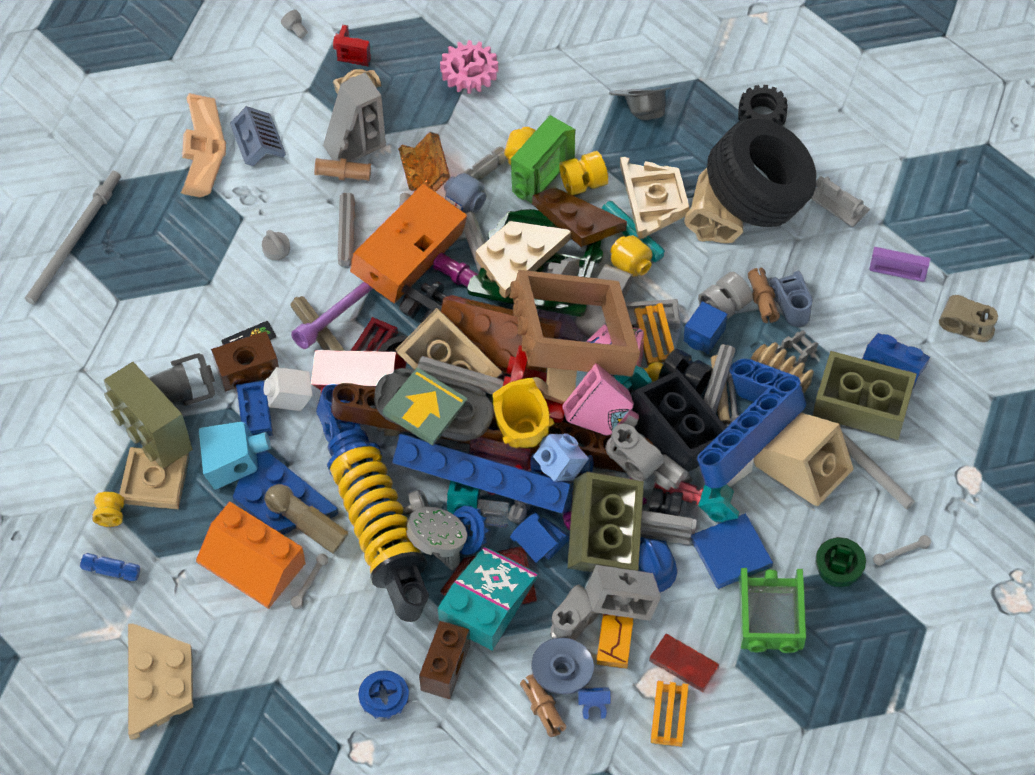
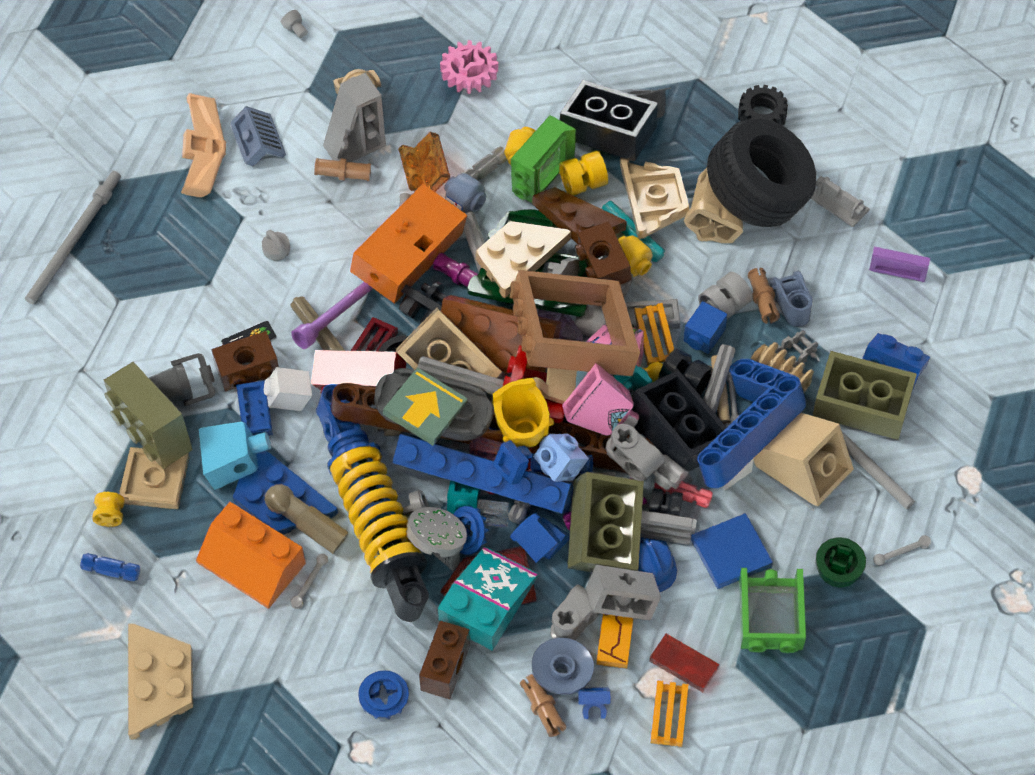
(346, 229): light grey axle -> none
(351, 49): red bracket -> none
(512, 461): none -> blue tile
(602, 241): none -> reddish brown brick
(610, 119): none -> black brick
(717, 503): teal bracket -> none
(966, 318): dark tan piece -> none

